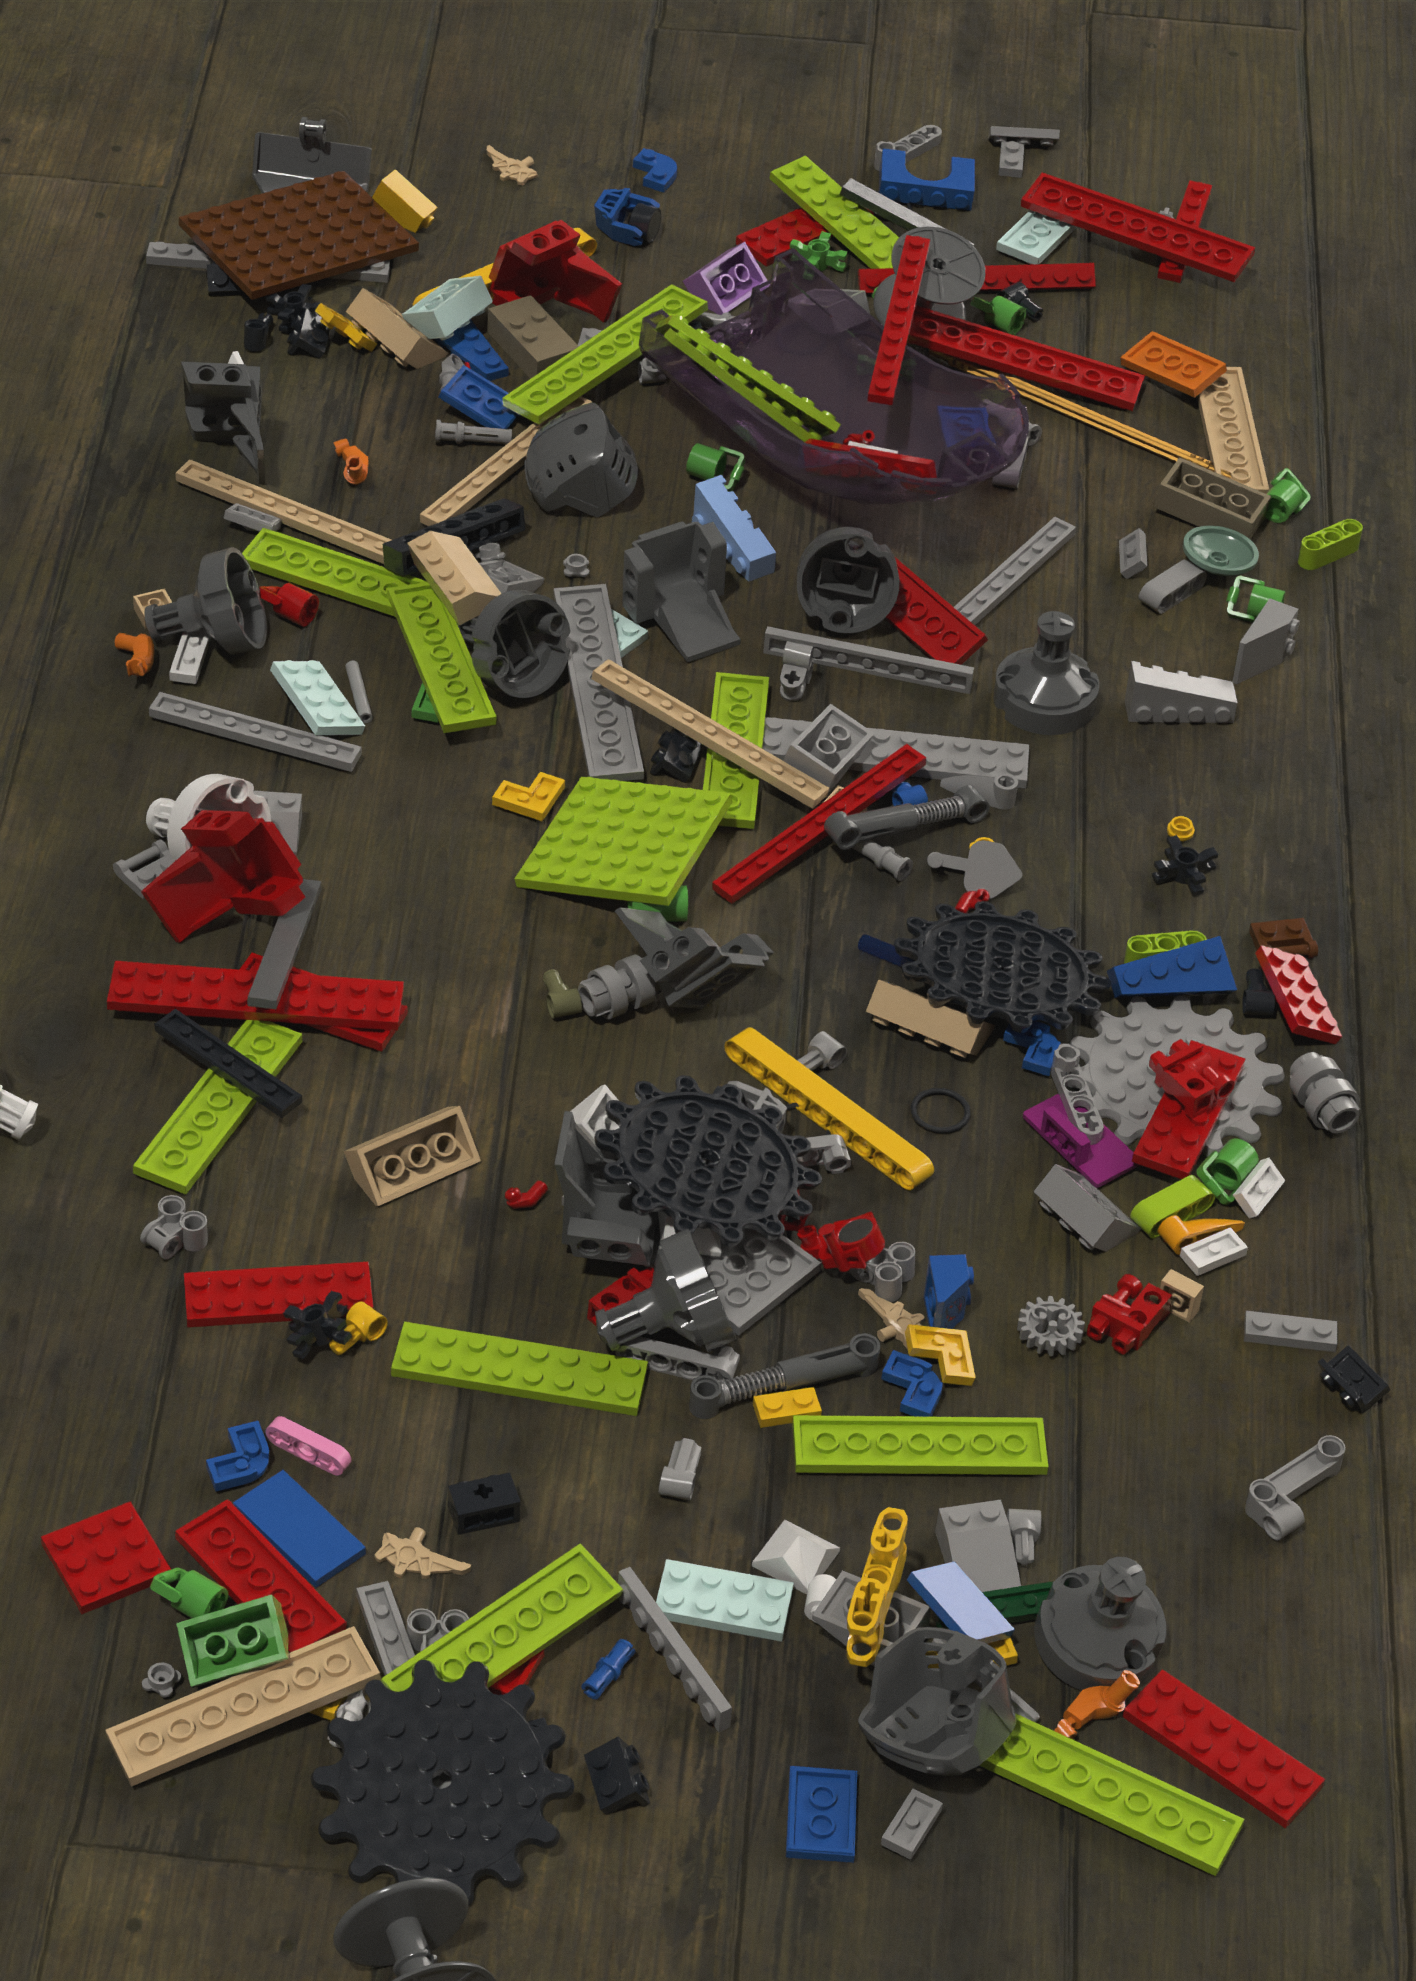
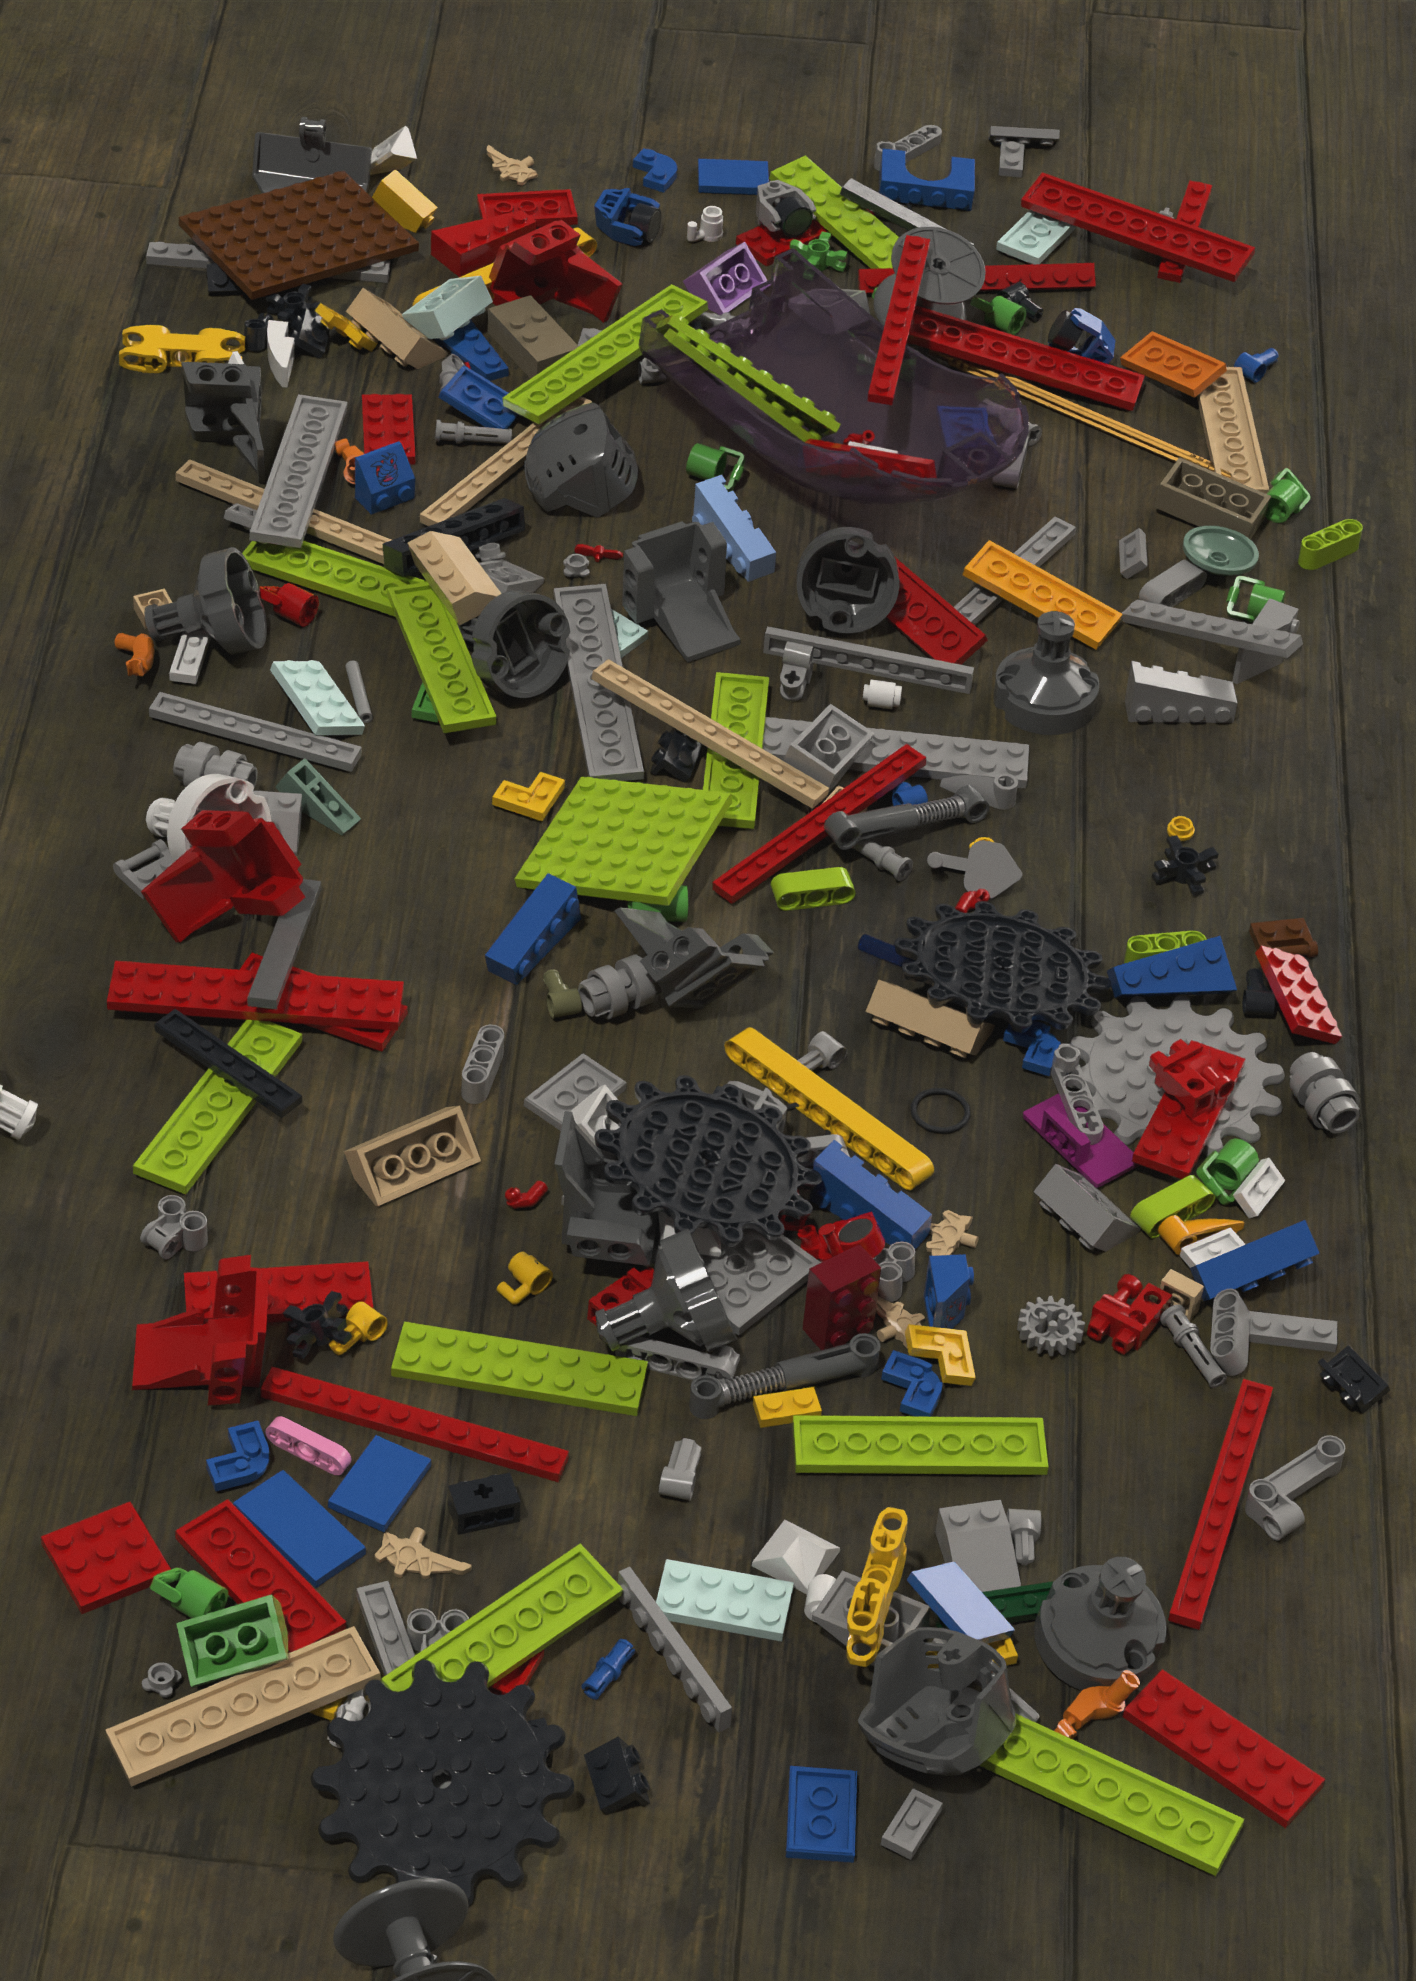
(162, 349): none -> yellow piece
(205, 759): none -> light grey piece
(213, 1351): none -> red piece
(280, 351): none -> white slope
(298, 471): none -> light grey plate
(318, 798): none -> sand green slope
(379, 1483): none -> blue tile
(383, 478): none -> blue slope
(388, 421): none -> red plate
(393, 153): none -> white slope
(415, 1424): none -> red plate
(476, 243): none -> red wedge
(482, 1064): none -> light grey beam
(530, 1274): none -> yellow piece
(535, 929): none -> blue wedge
(540, 205): none -> red plate
(570, 1088): none -> light grey tile
(597, 552): none -> red piece
(711, 226): none -> white piece
(731, 176): none -> blue tile
(784, 208): none -> piece
(812, 888): none -> lime beam
(841, 1298): none -> dark red brick
(853, 1191): none -> blue wedge
(882, 694): none -> white brick
(950, 1234): none -> tan piece
(1041, 592): none -> light orange plate
(1068, 329): none -> blue piece
(1186, 1336): none -> light grey pin
(1212, 628): none -> light grey plate
(1220, 1505): none -> red plate
(1230, 1332): none -> light grey beam
(1255, 365): none -> blue pin
(1256, 1260): none -> blue wedge

